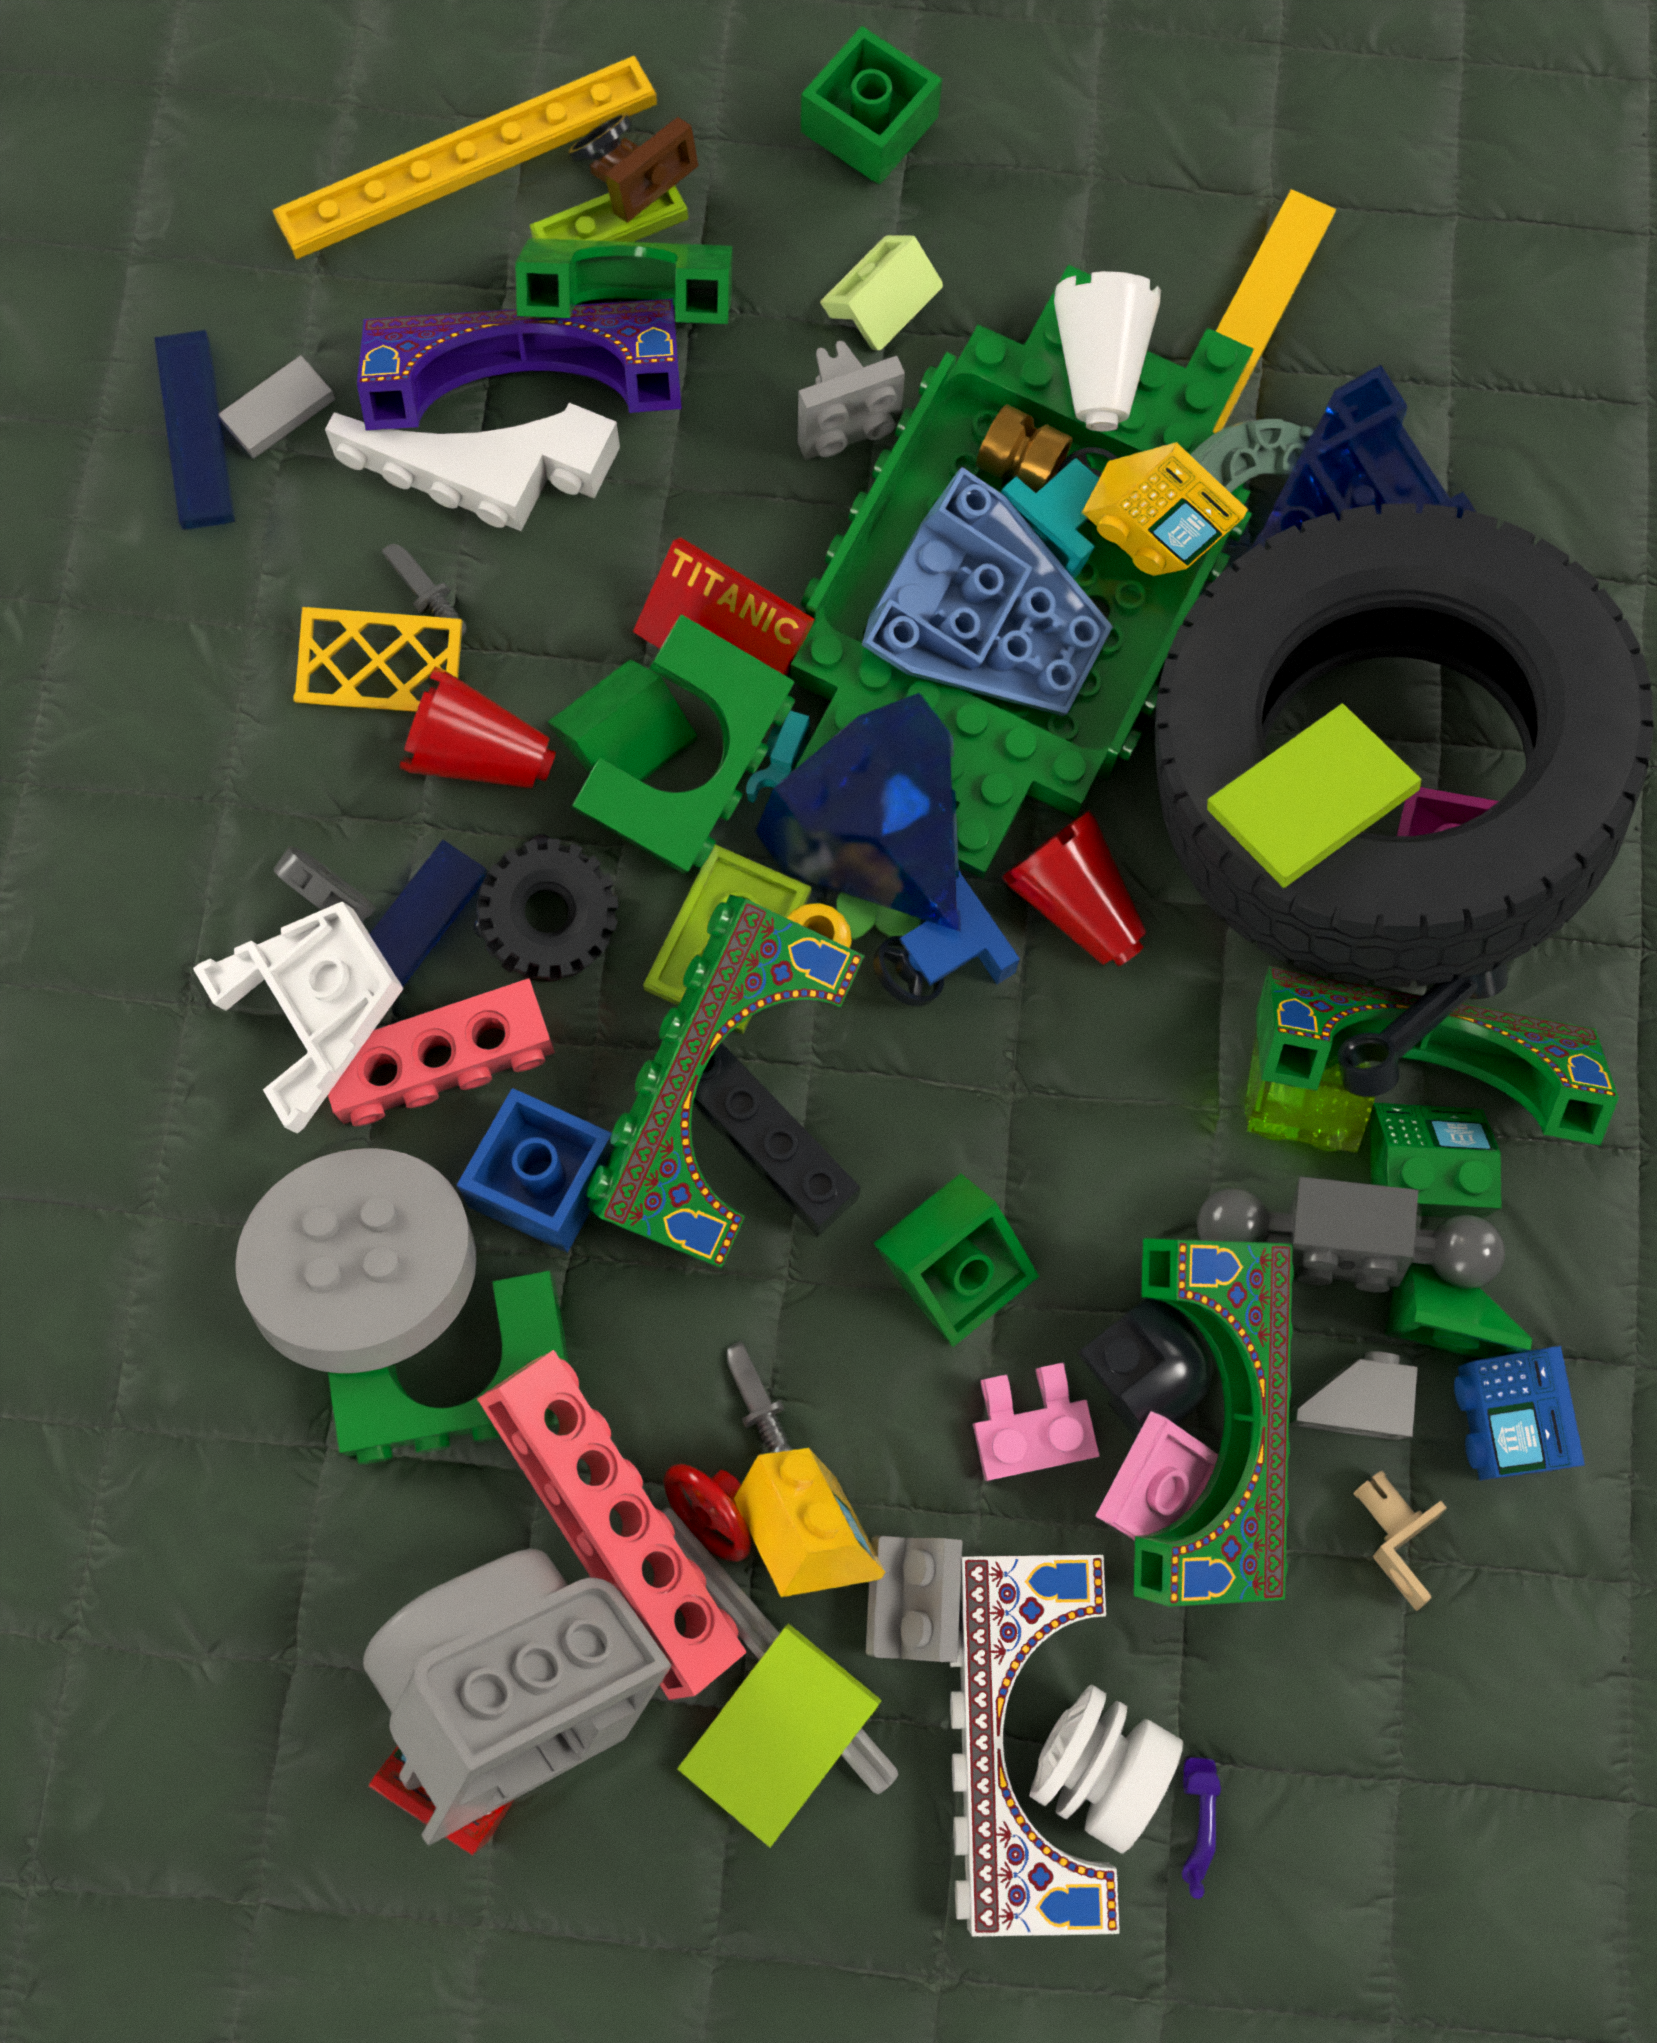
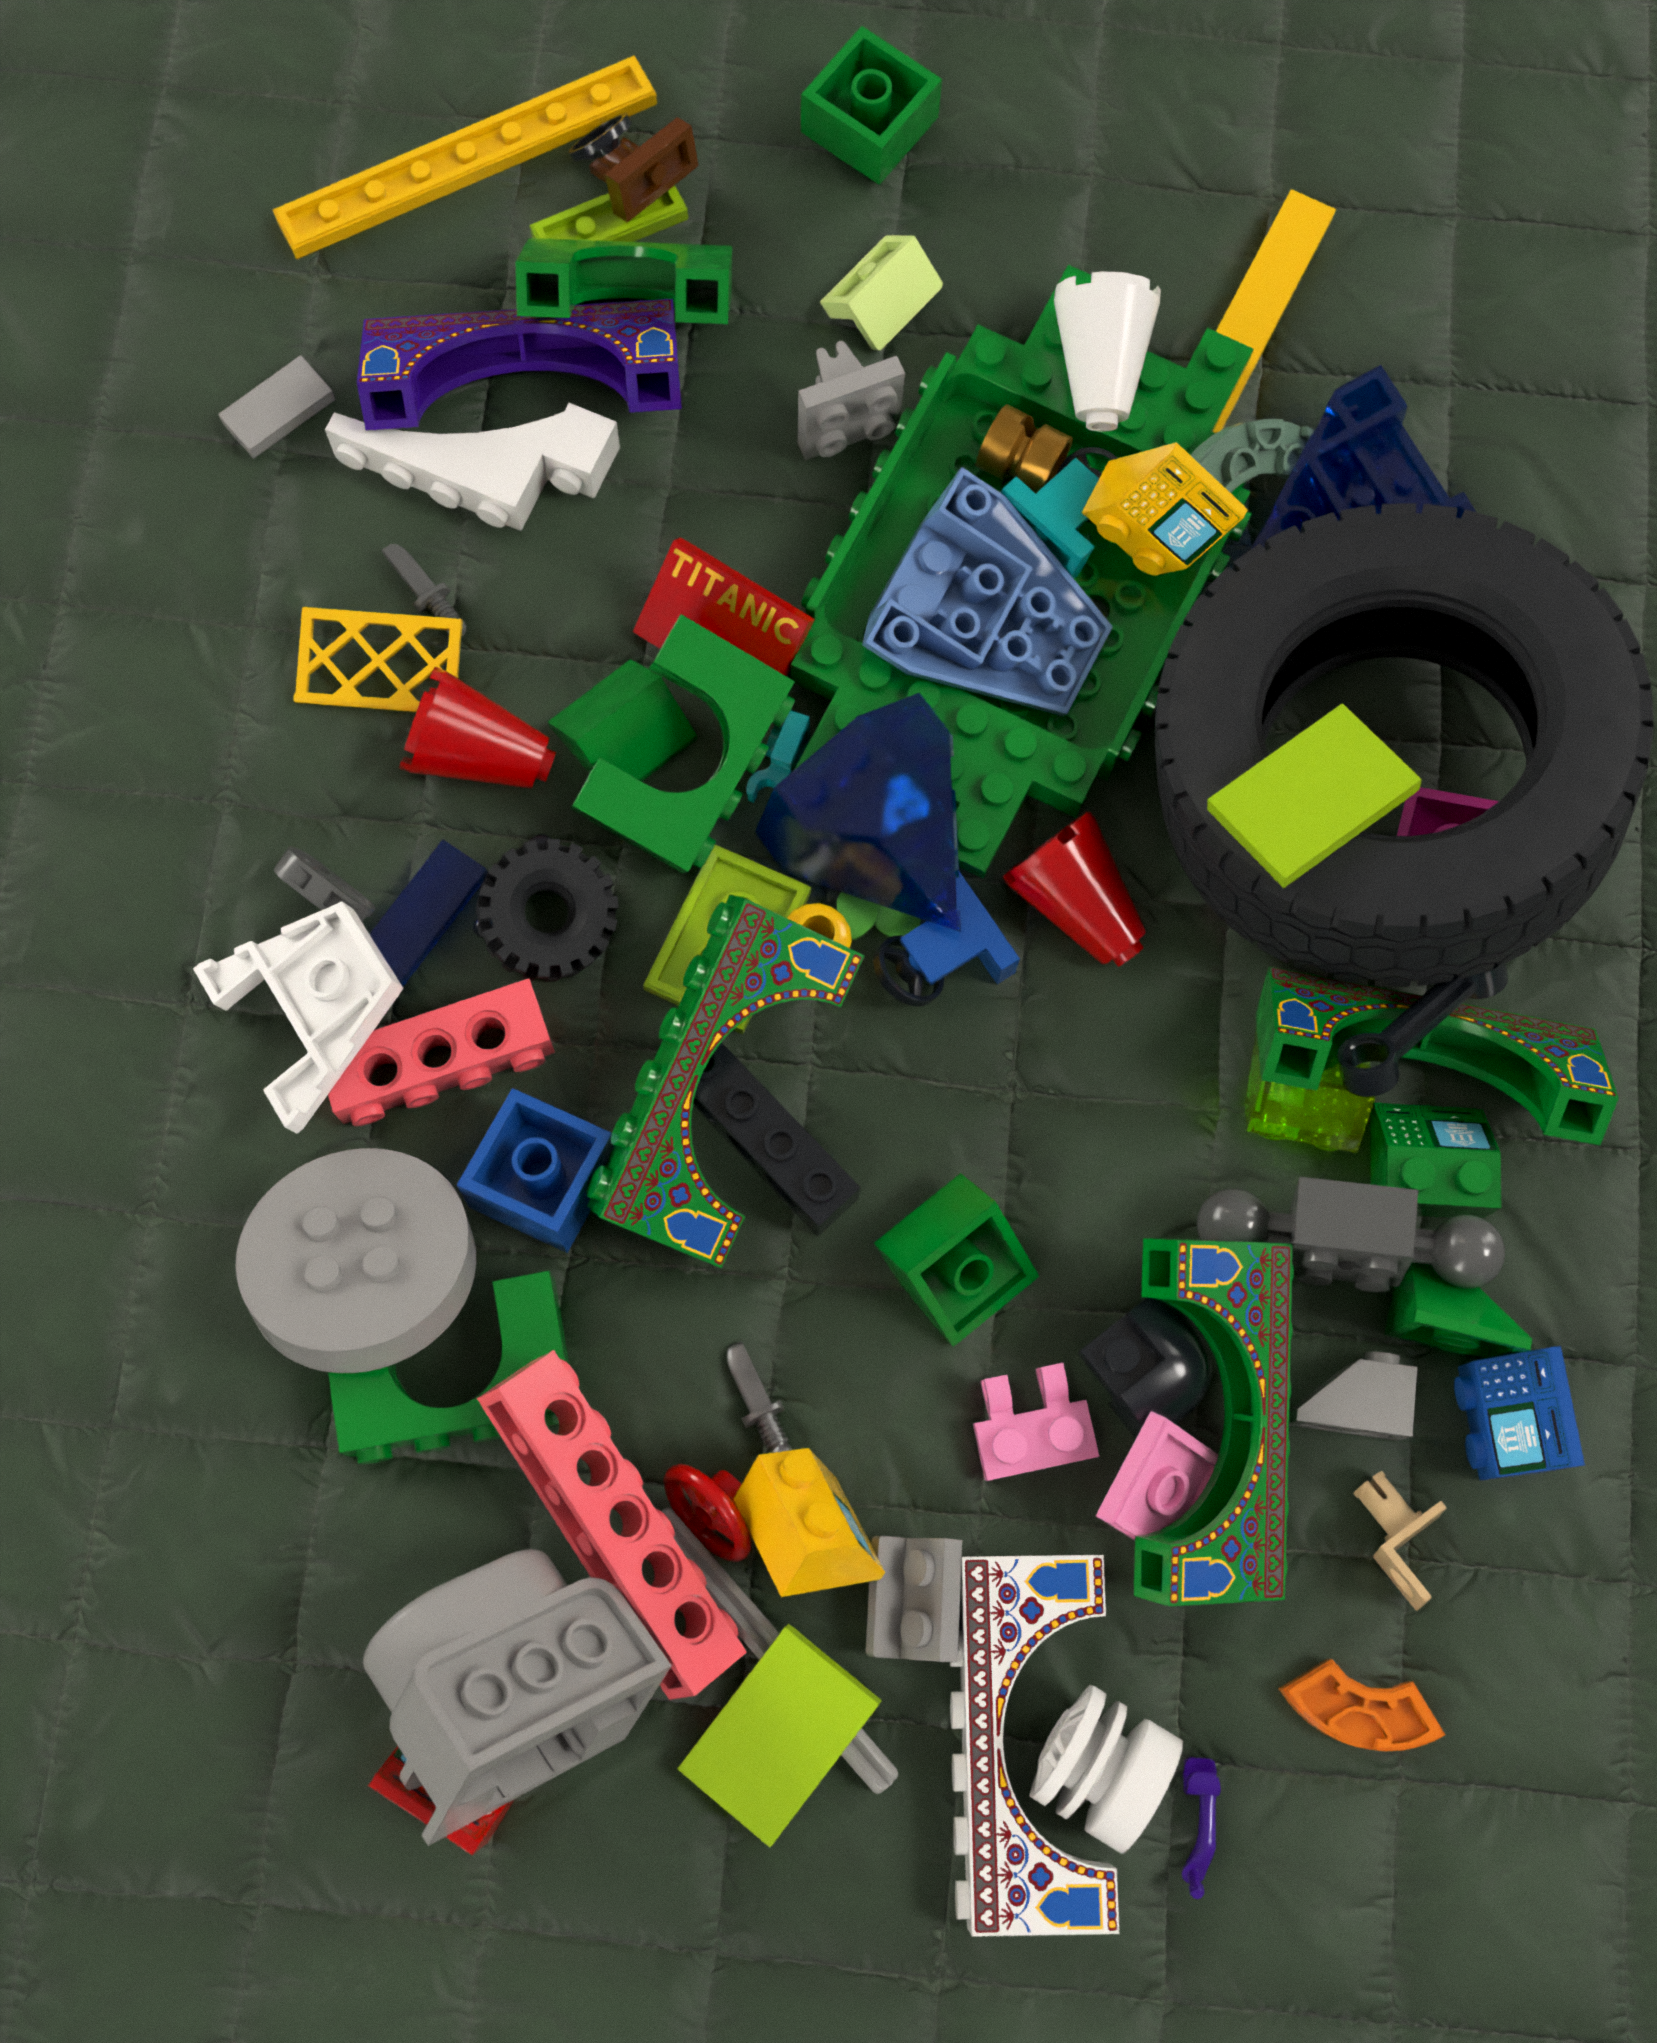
(194, 430): clear blue tile -> none
(1362, 1714): none -> orange tile

